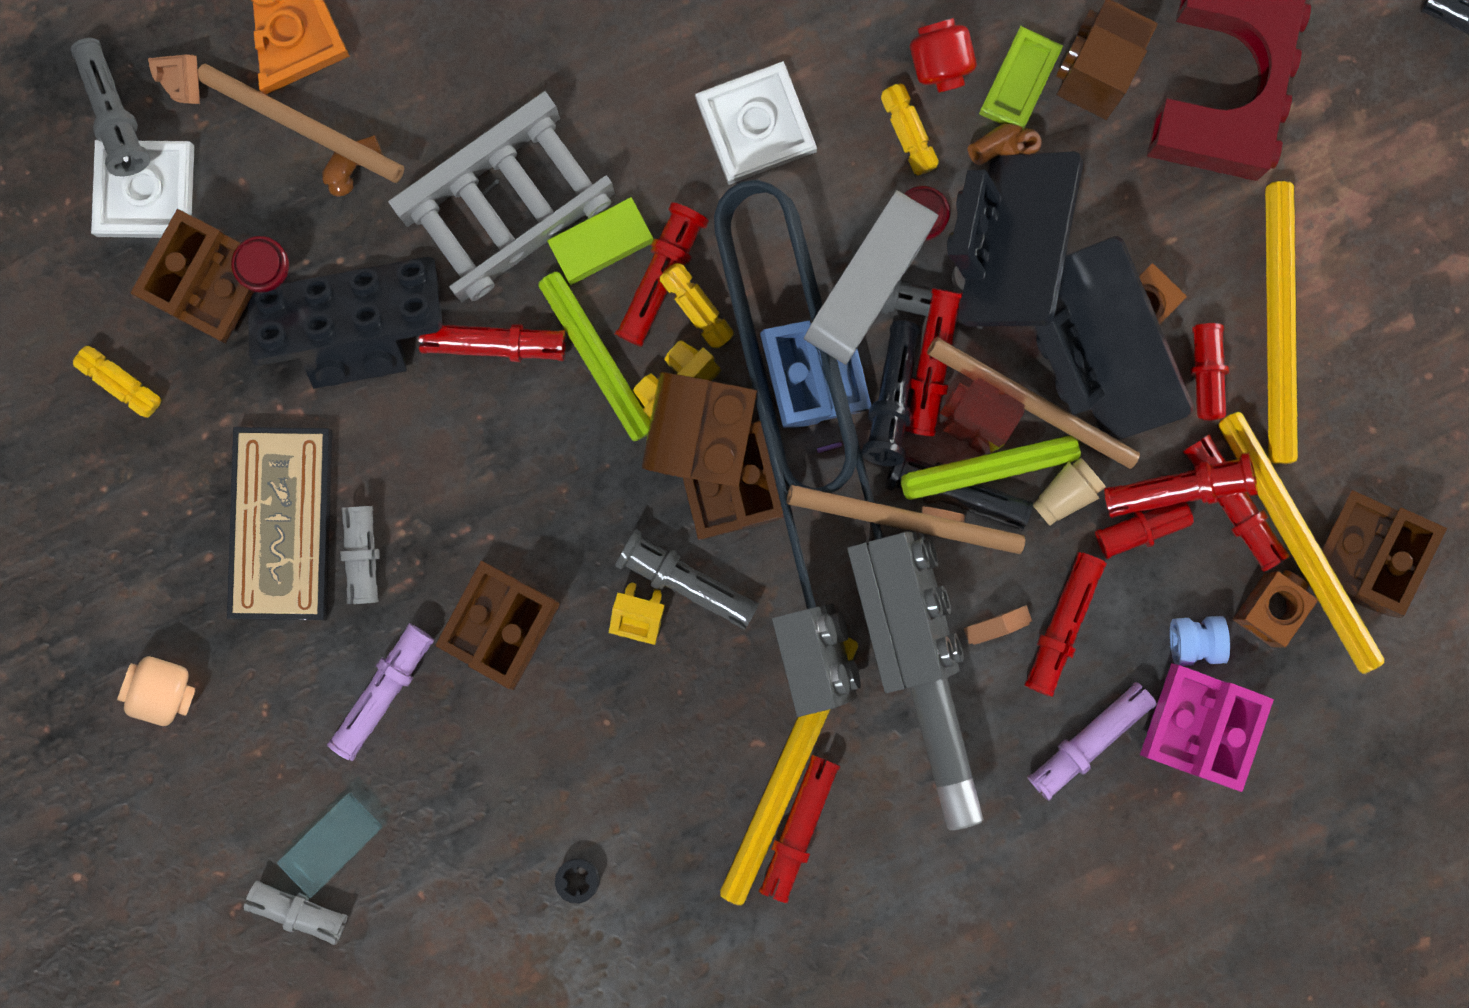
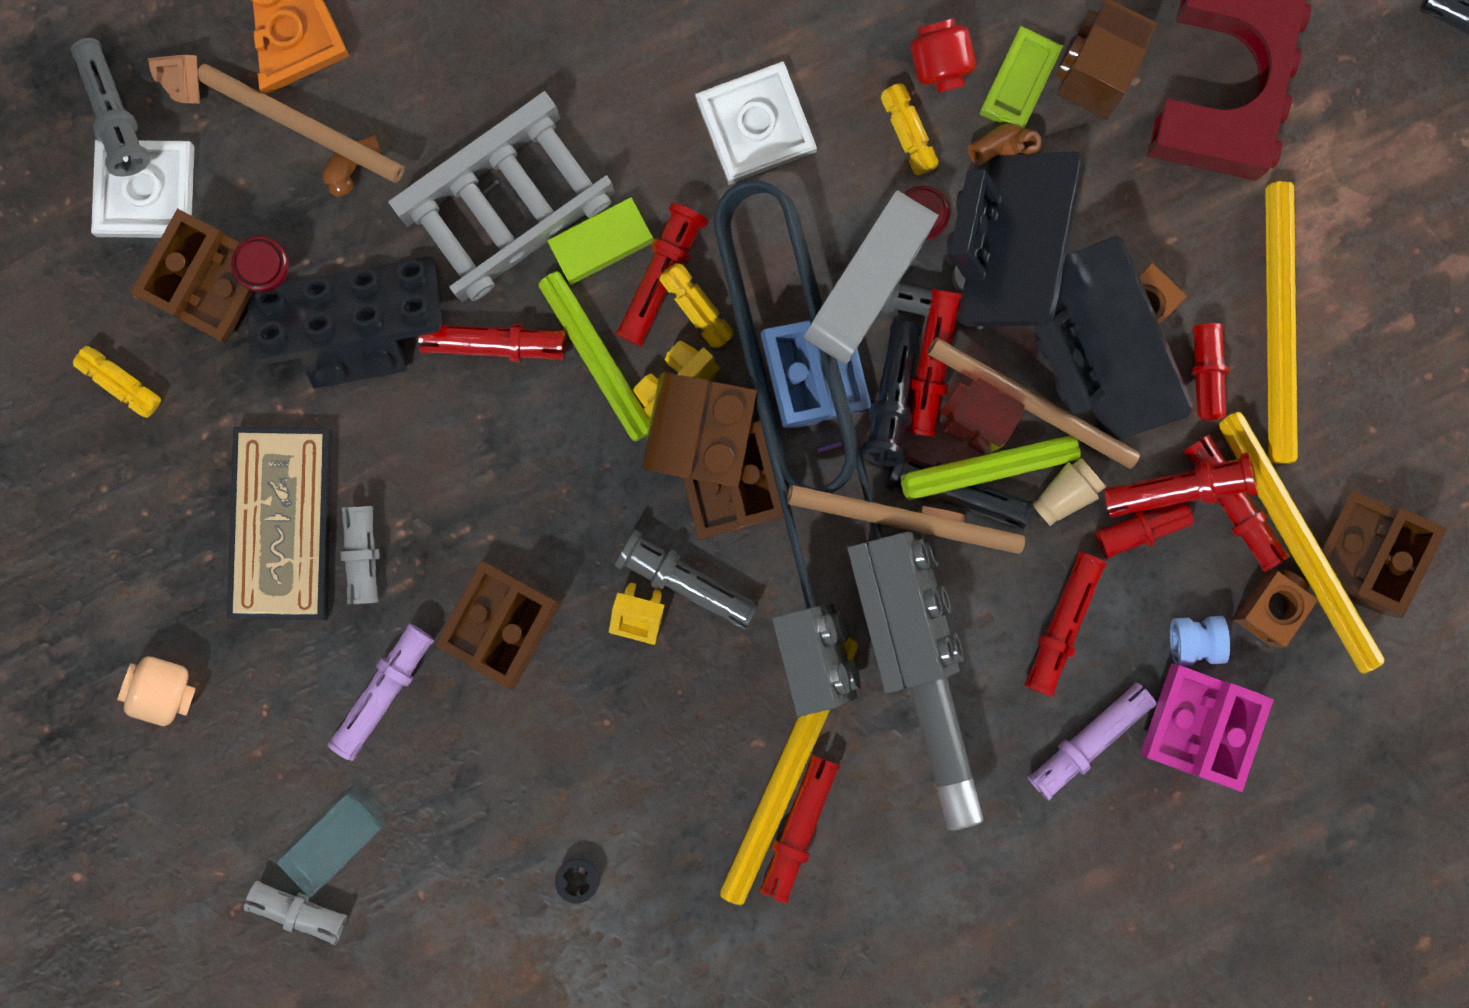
(998, 625): nougat tile -> none

